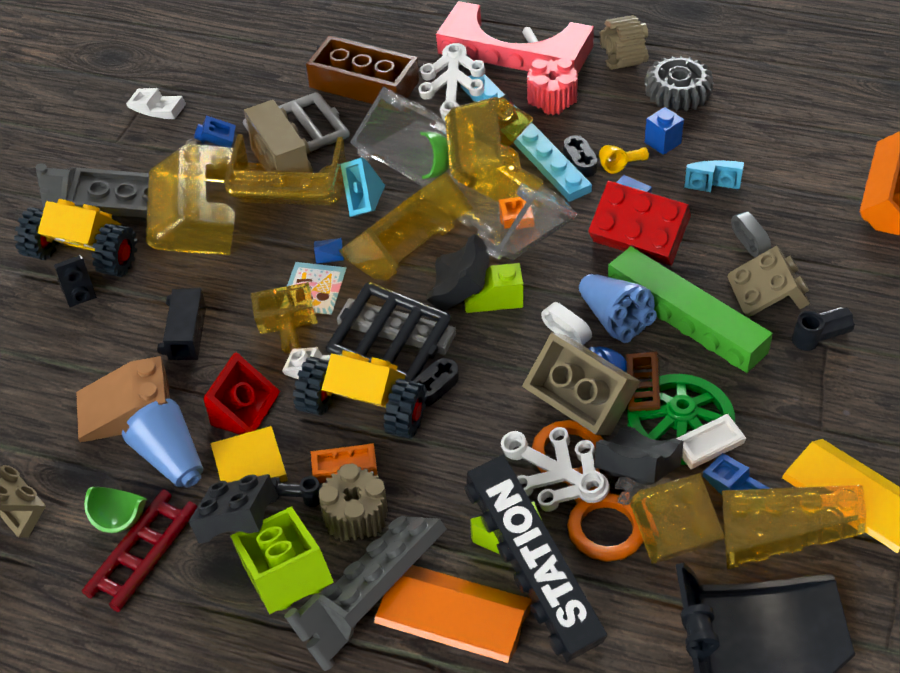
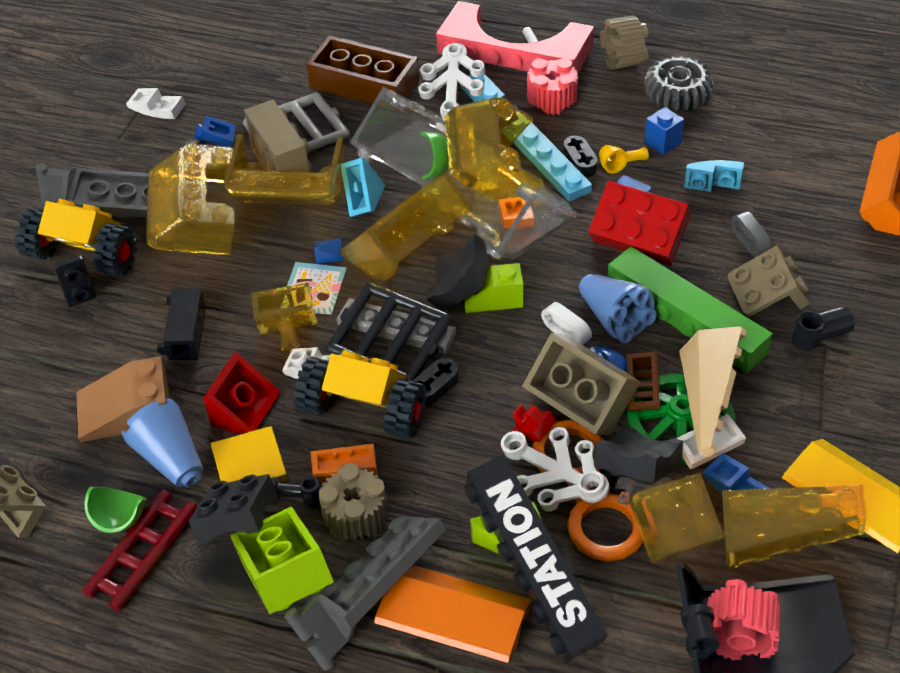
(533, 423): none -> red tile
(710, 379): none -> tan wedge
(745, 620): none -> coral brick

